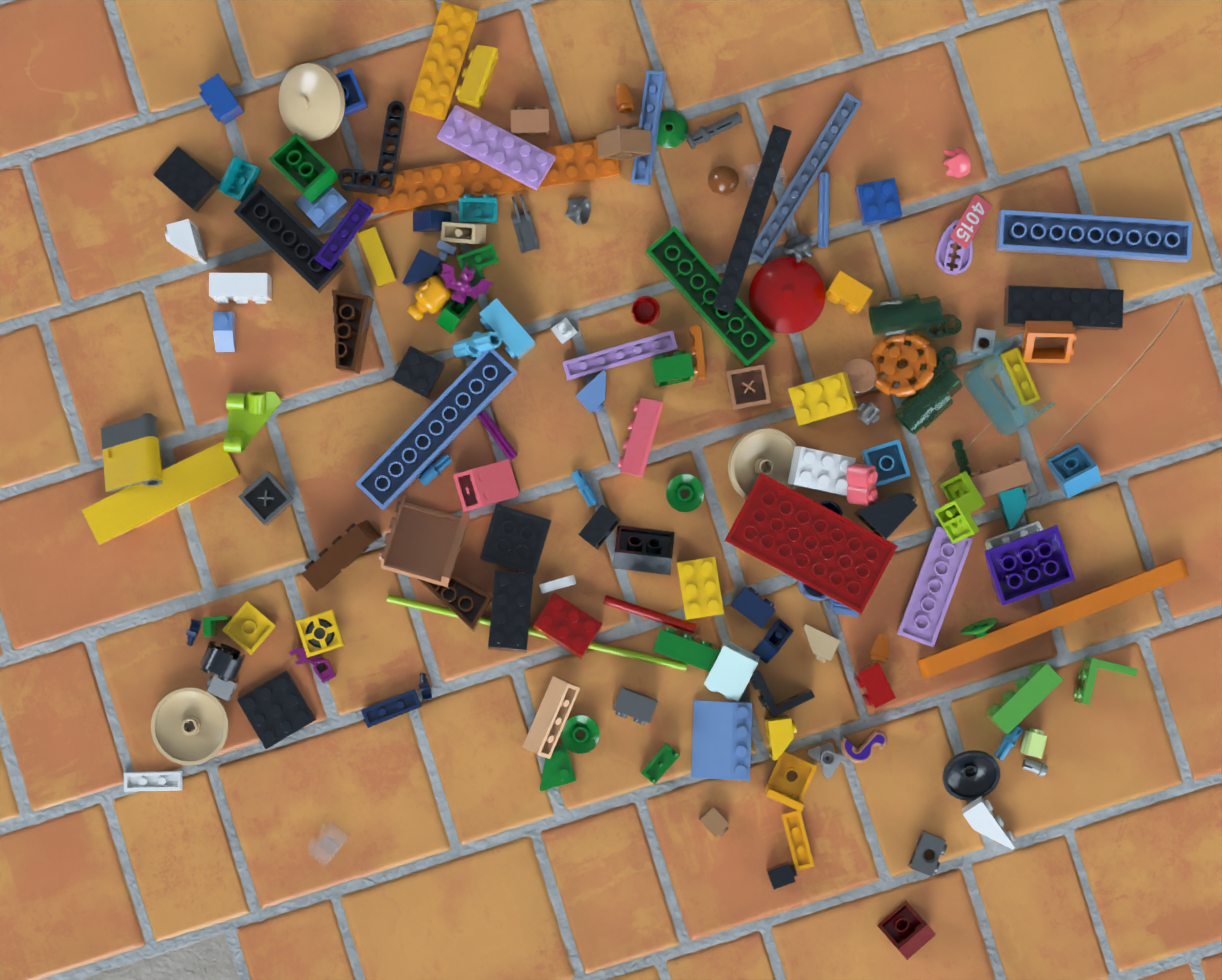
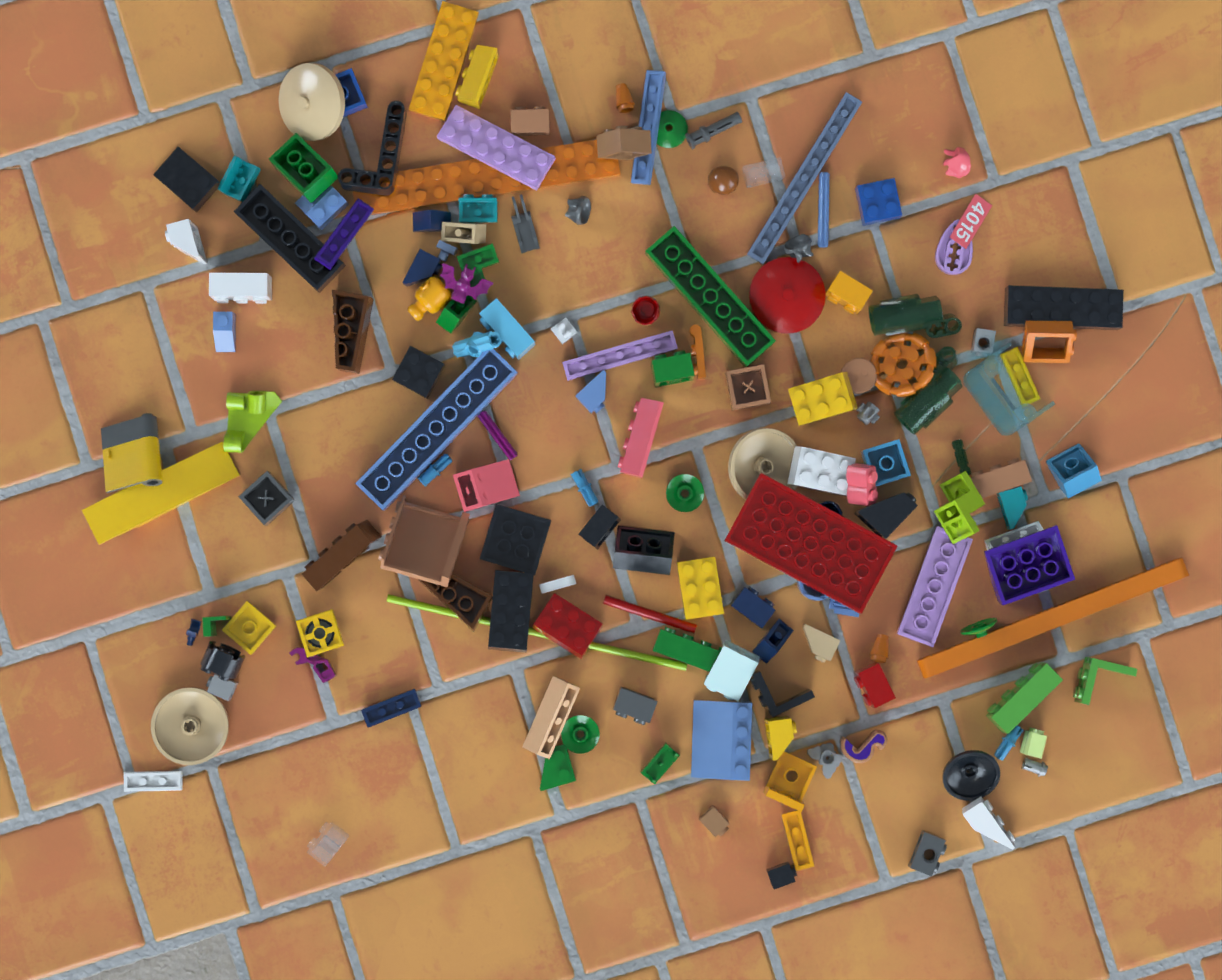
(223, 103): blue brick -> none
(276, 709): black plate -> none
(376, 256): yellow tile -> none
(425, 687): dark blue piece -> none
(752, 219): black plate -> none
(906, 930): dark red slope -> none
(1094, 236): medium blue brick -> none

